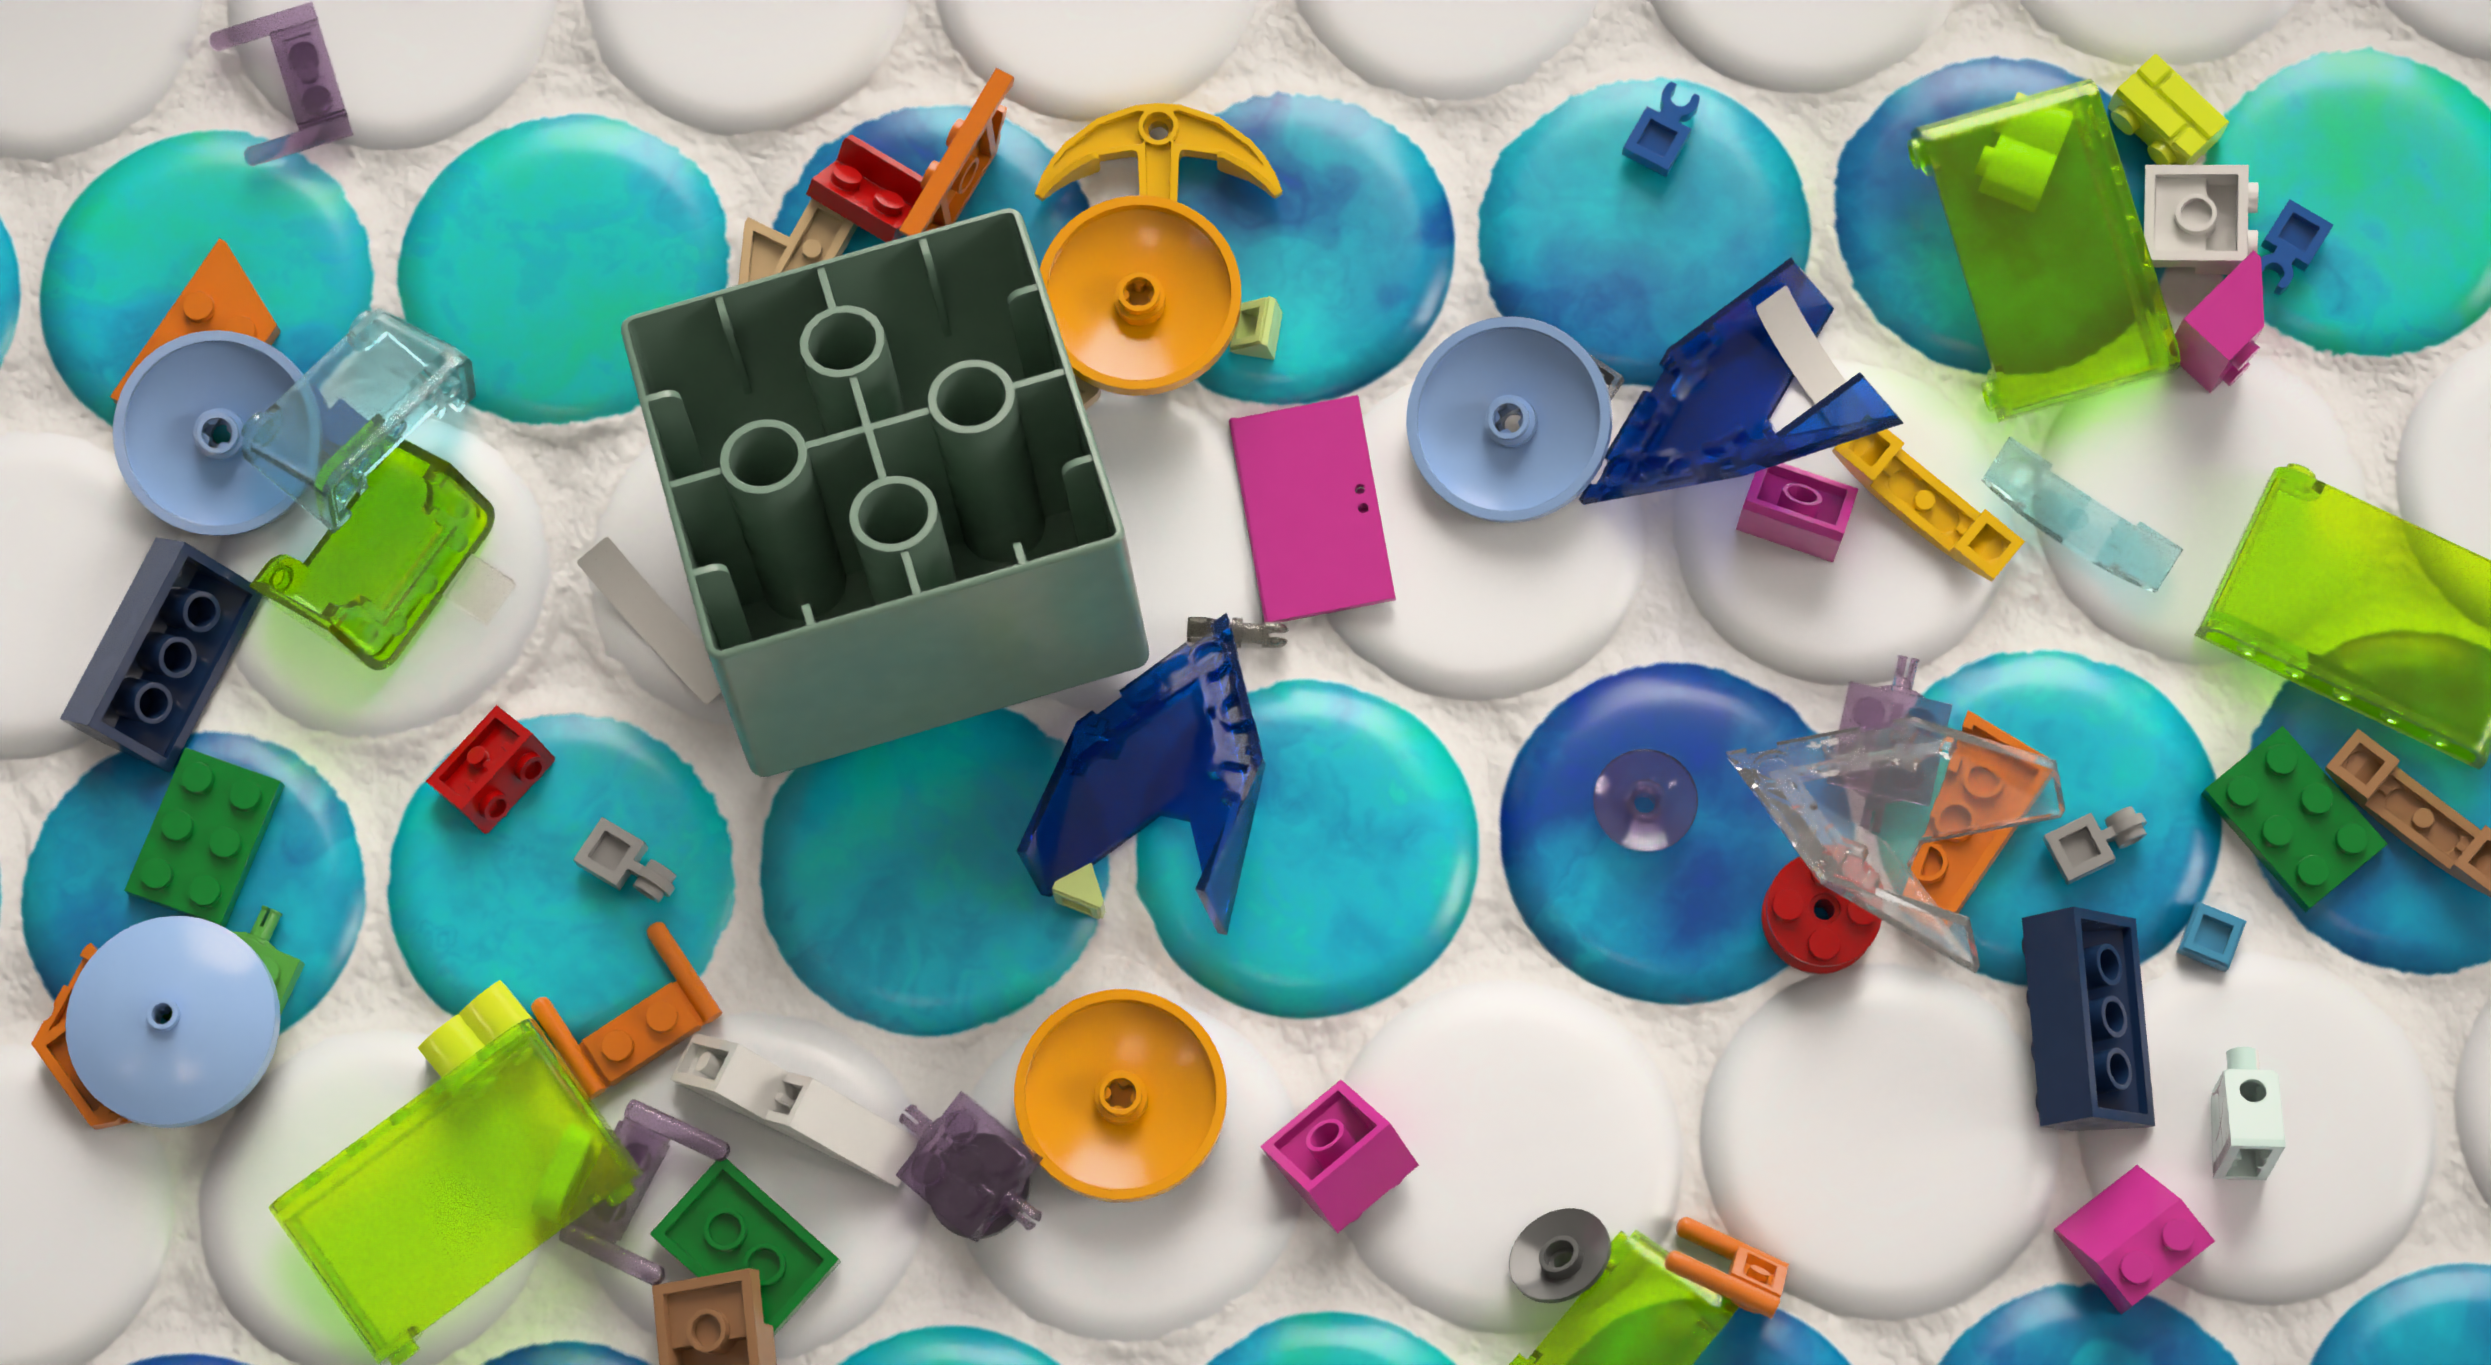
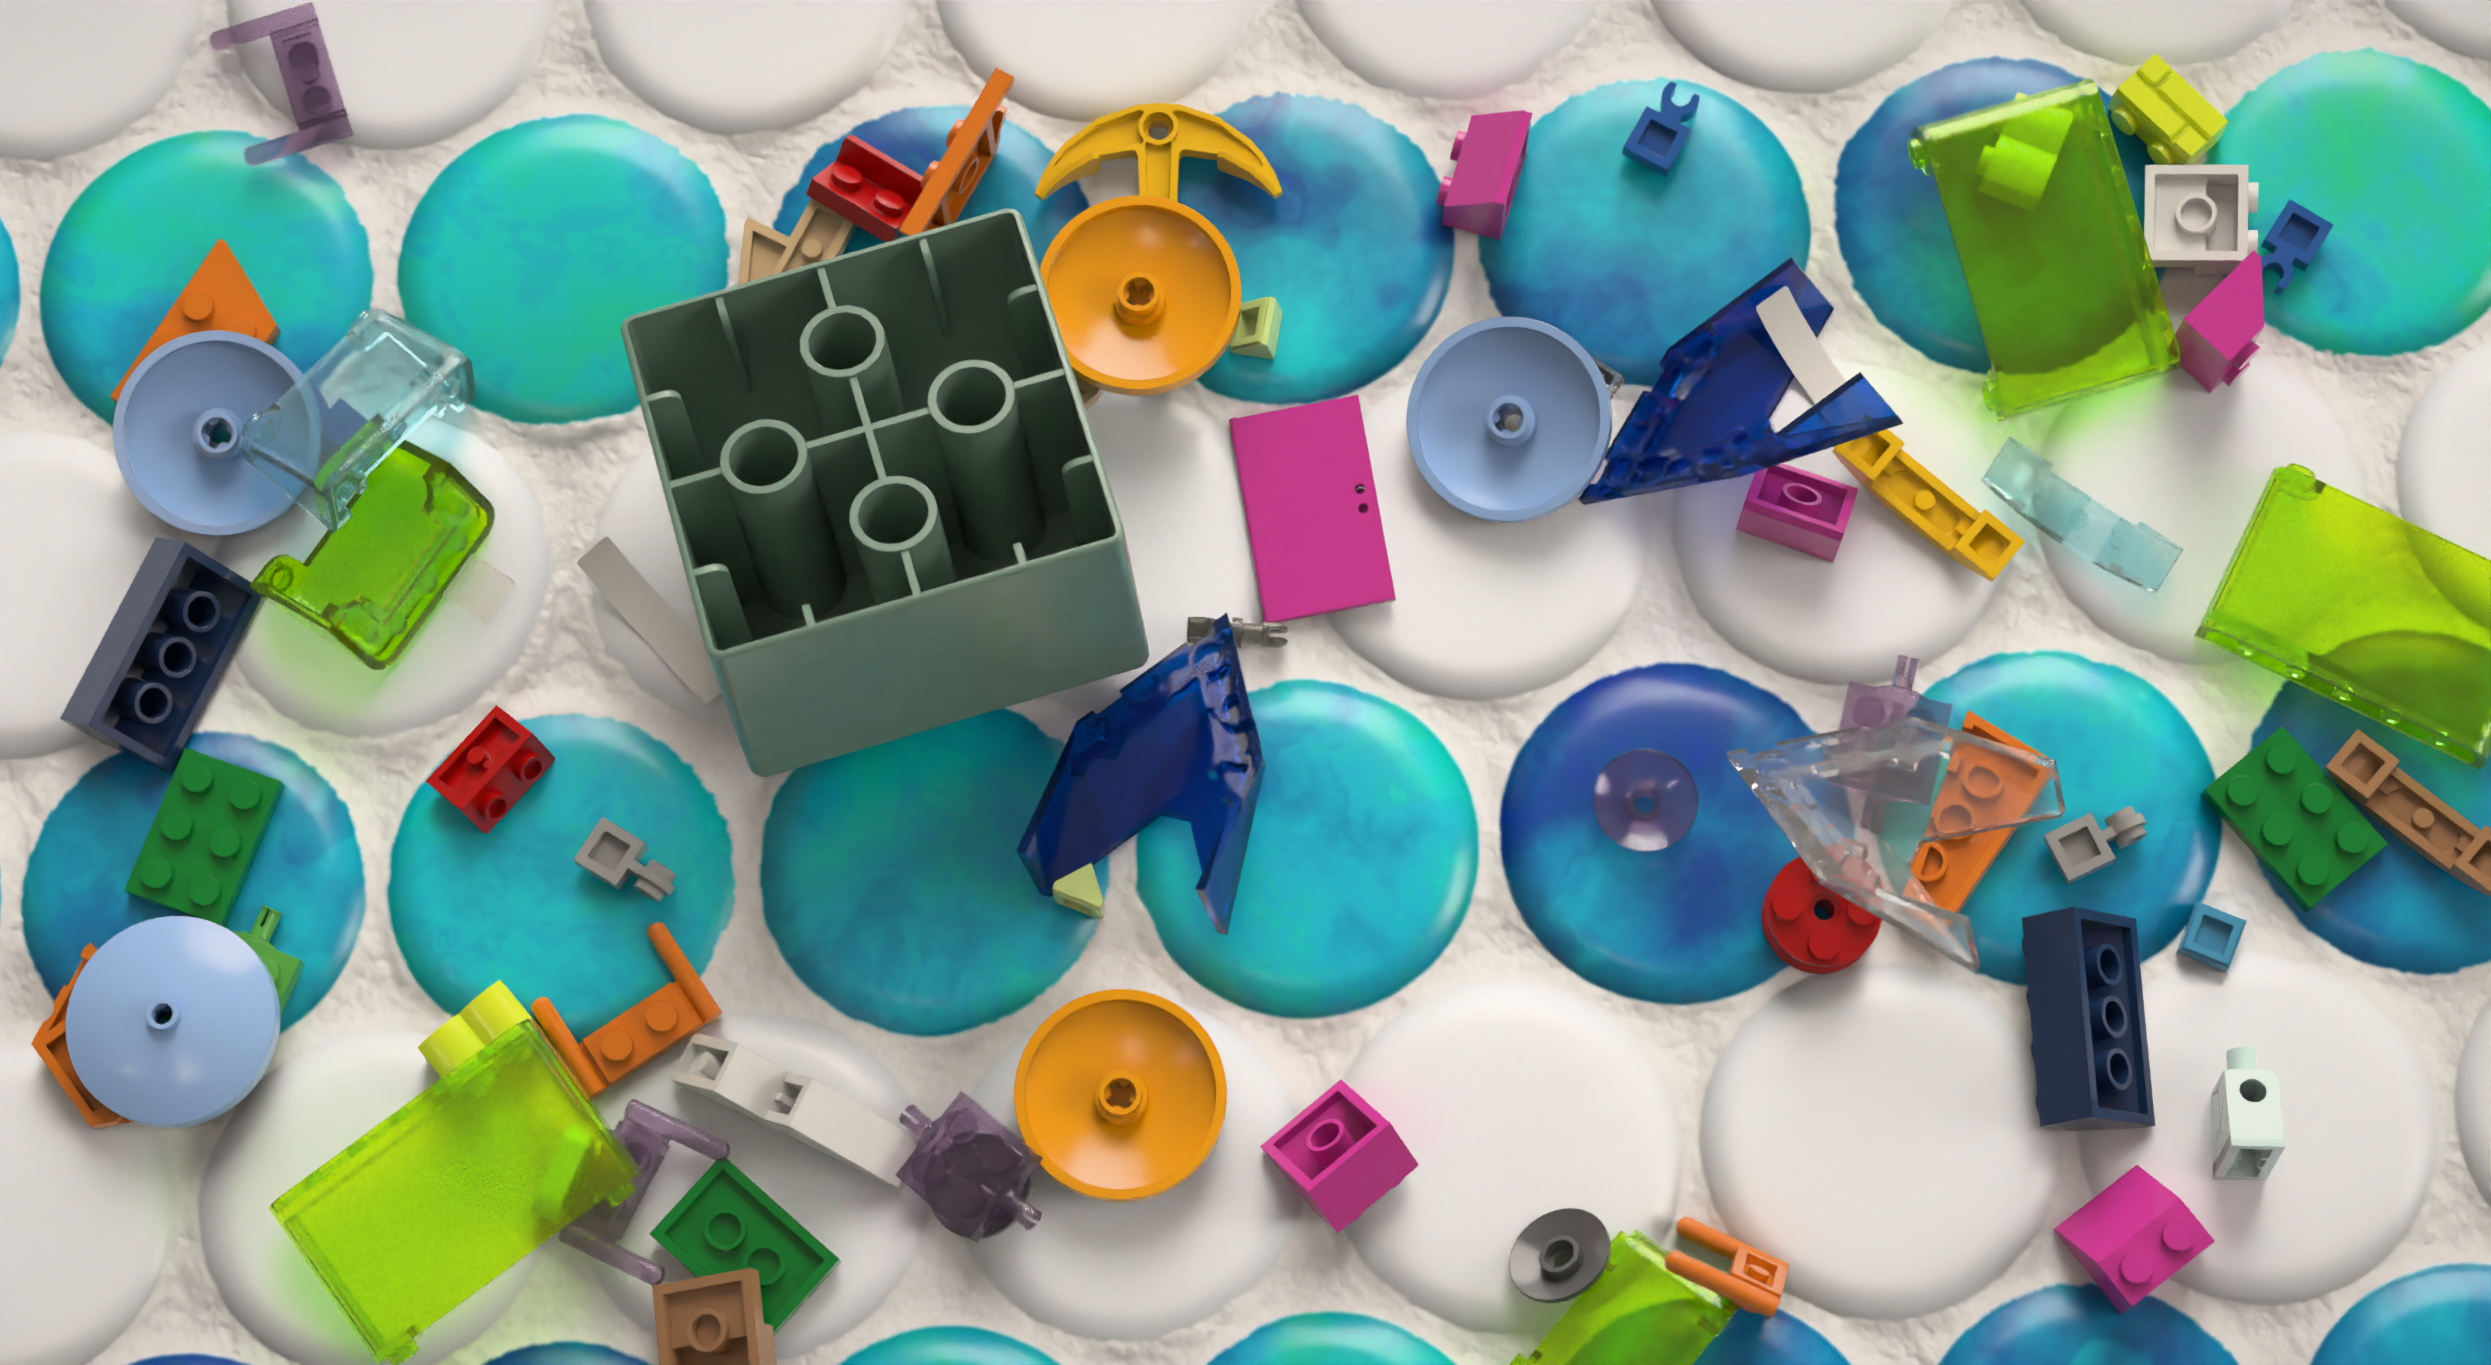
(1486, 172): none -> dark pink slope

